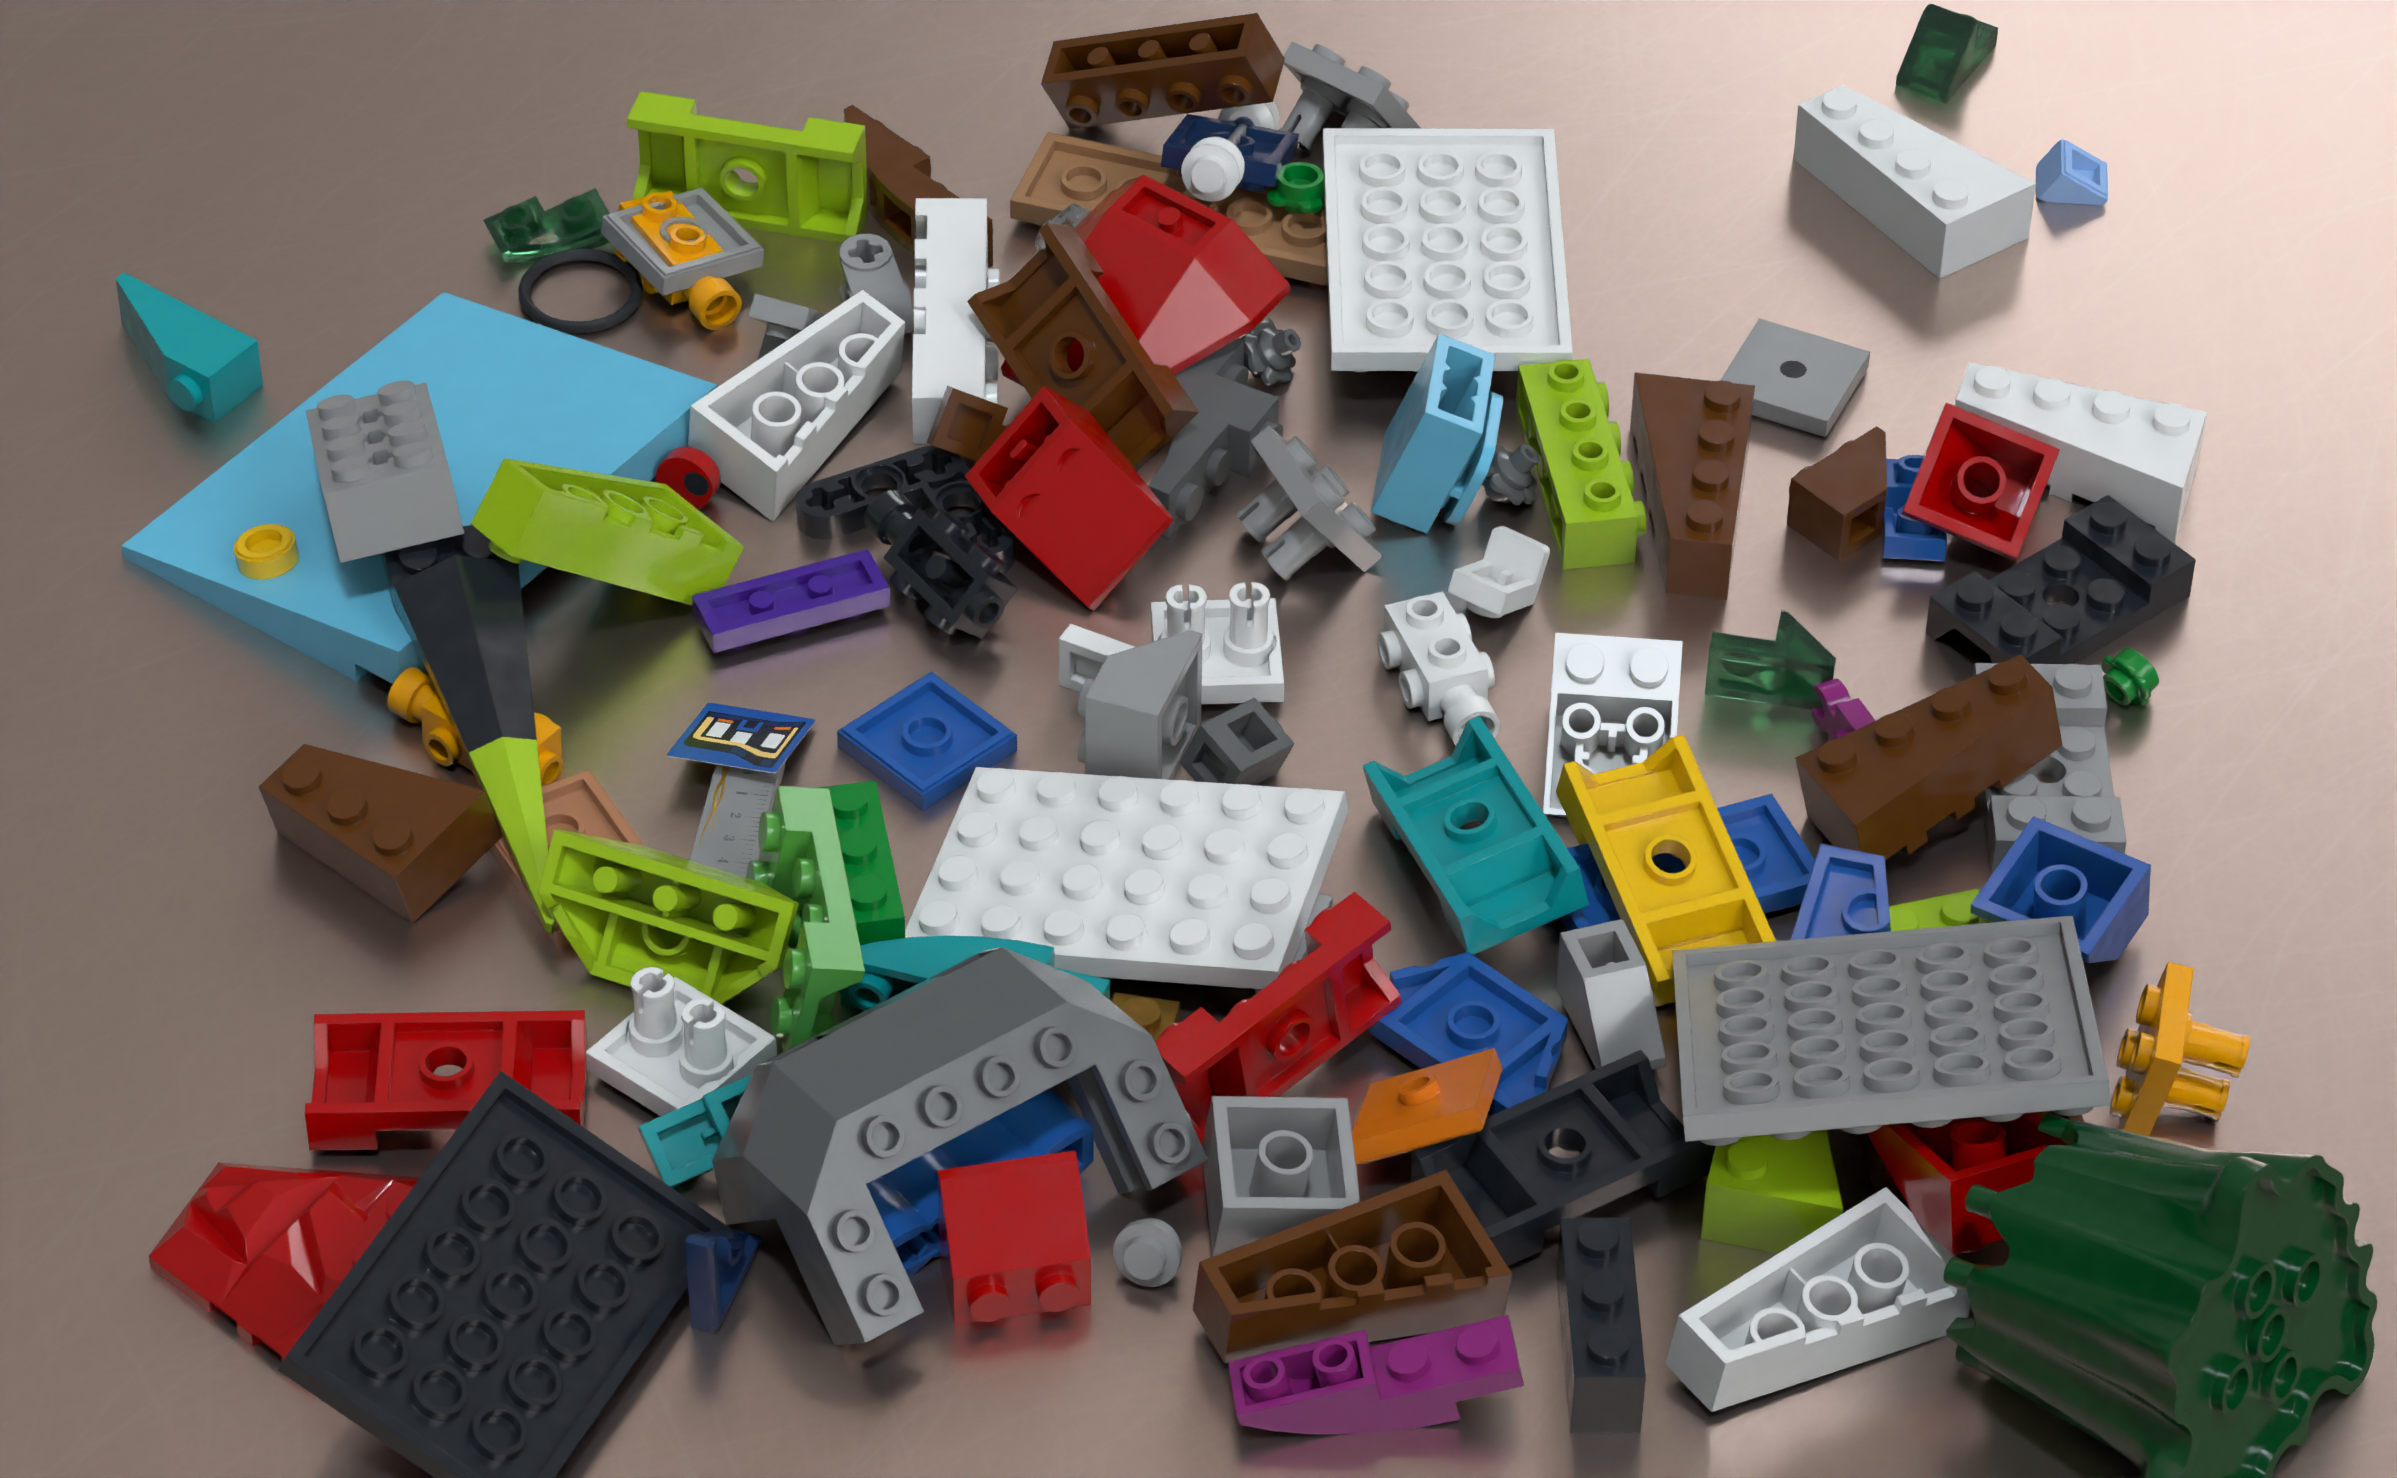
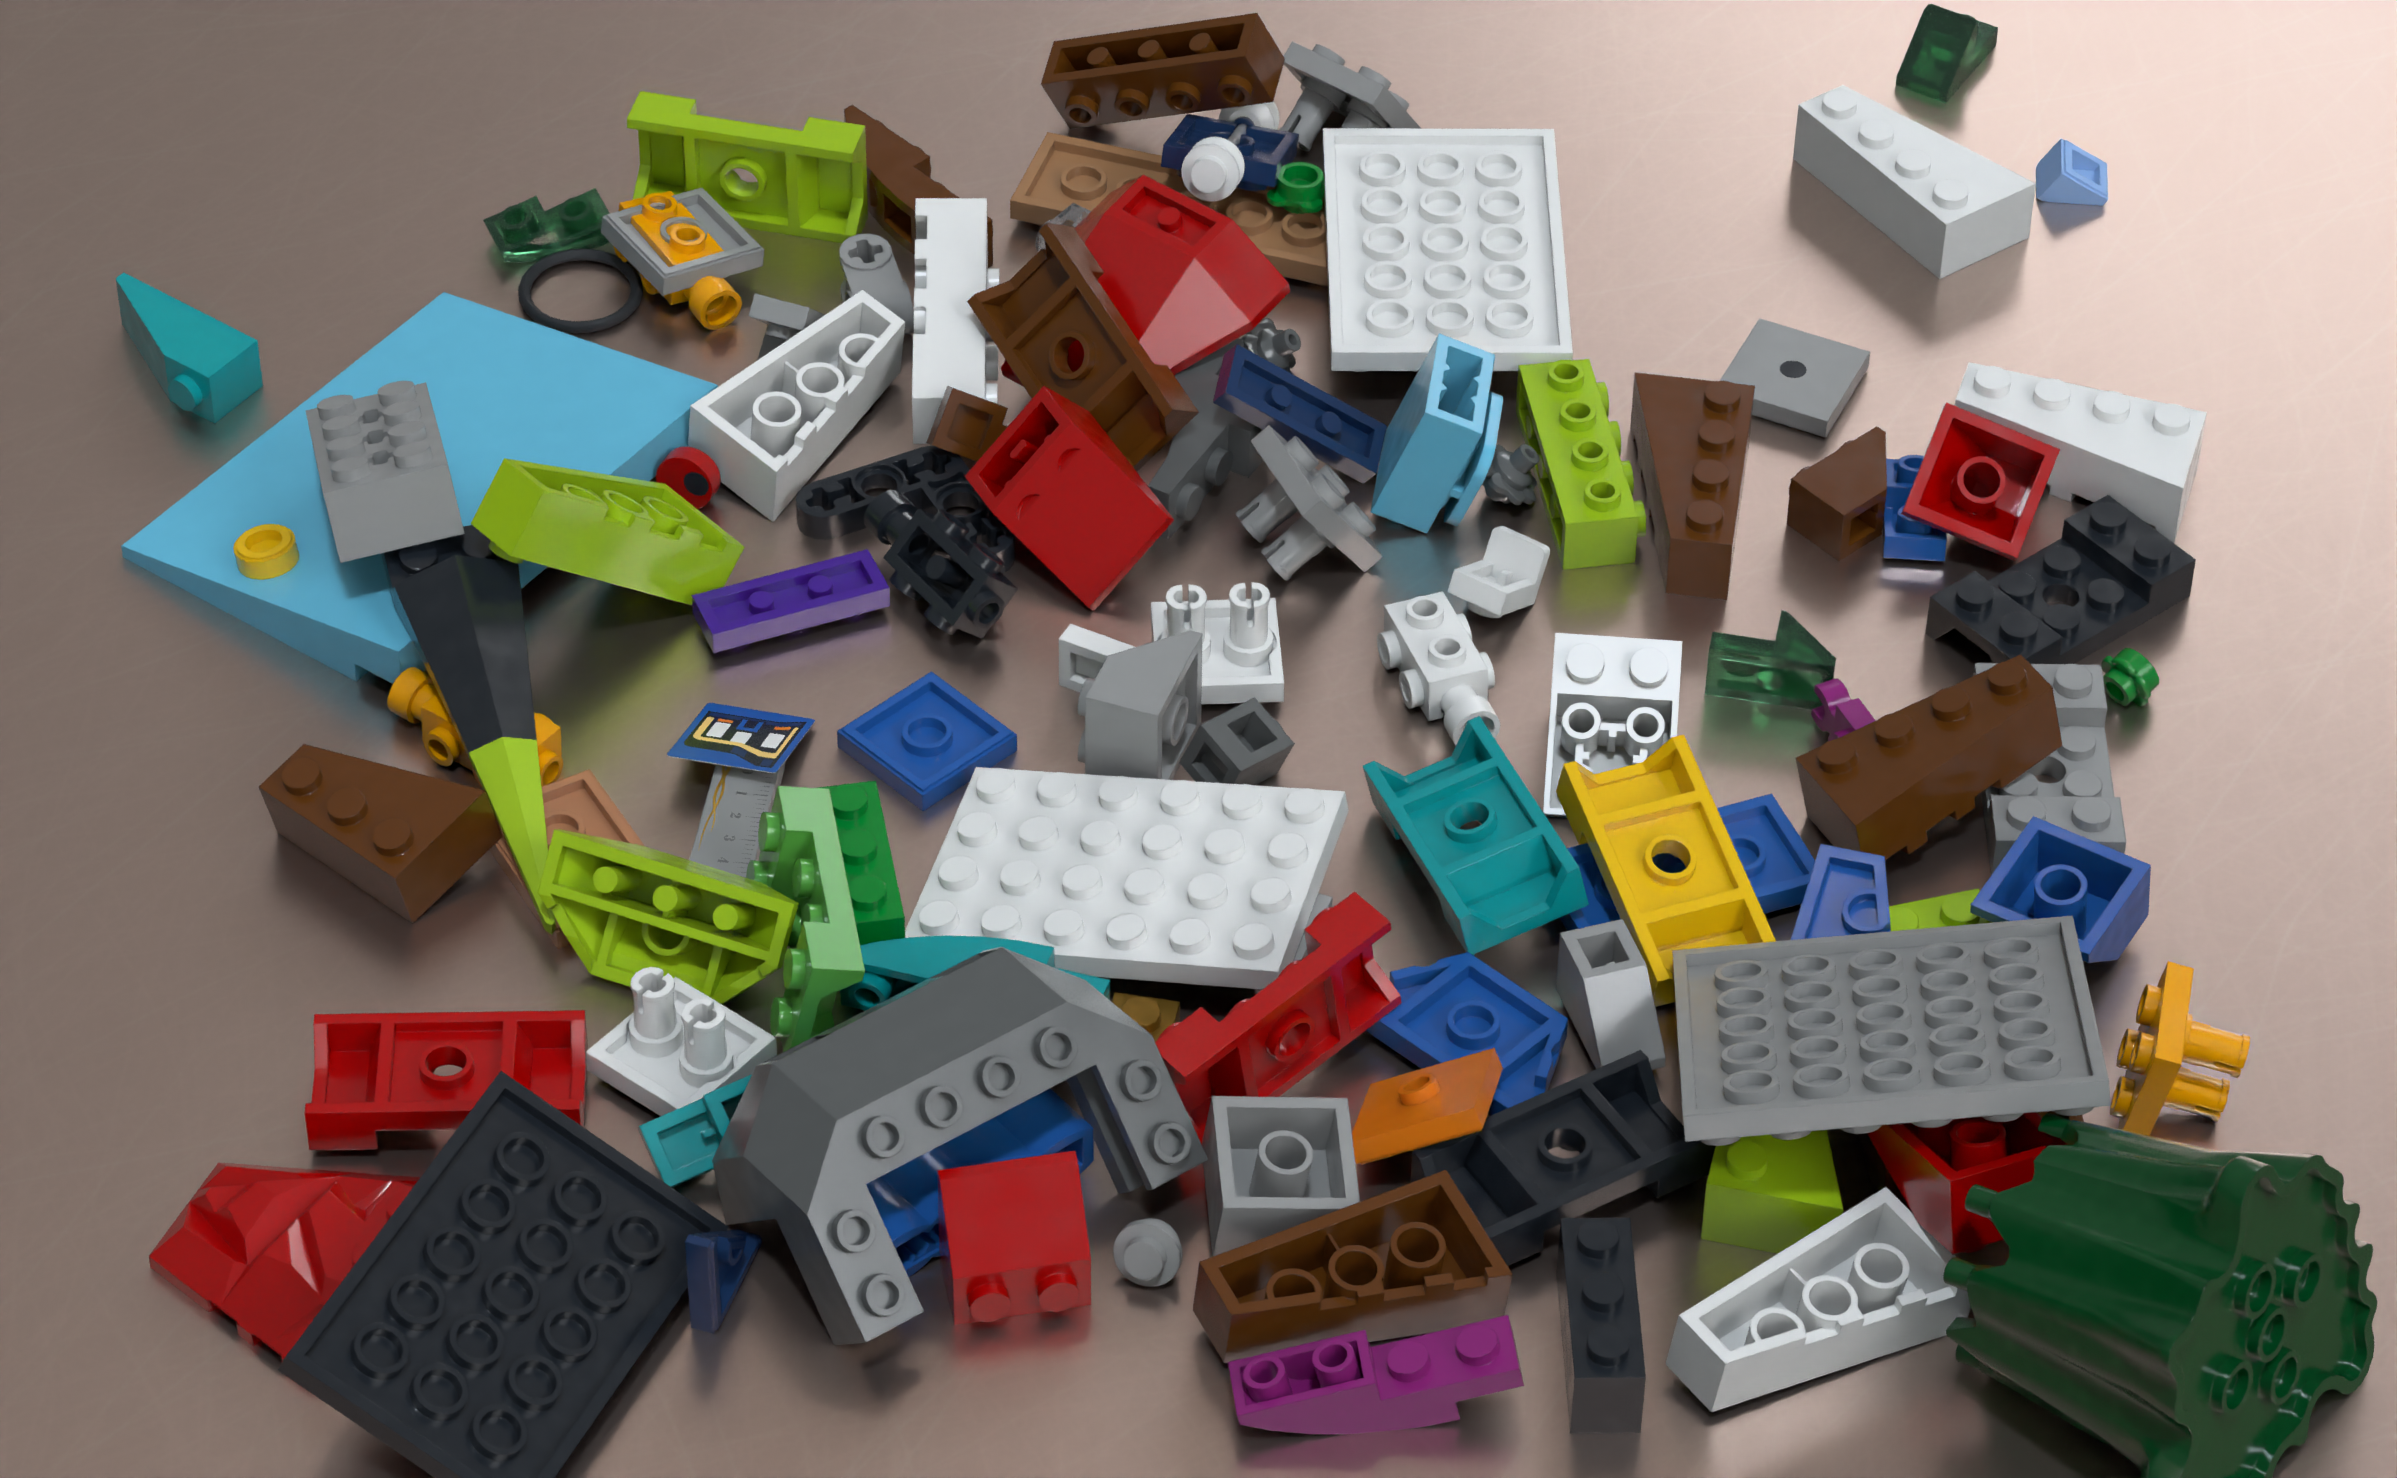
(1294, 407): none -> dark blue plate

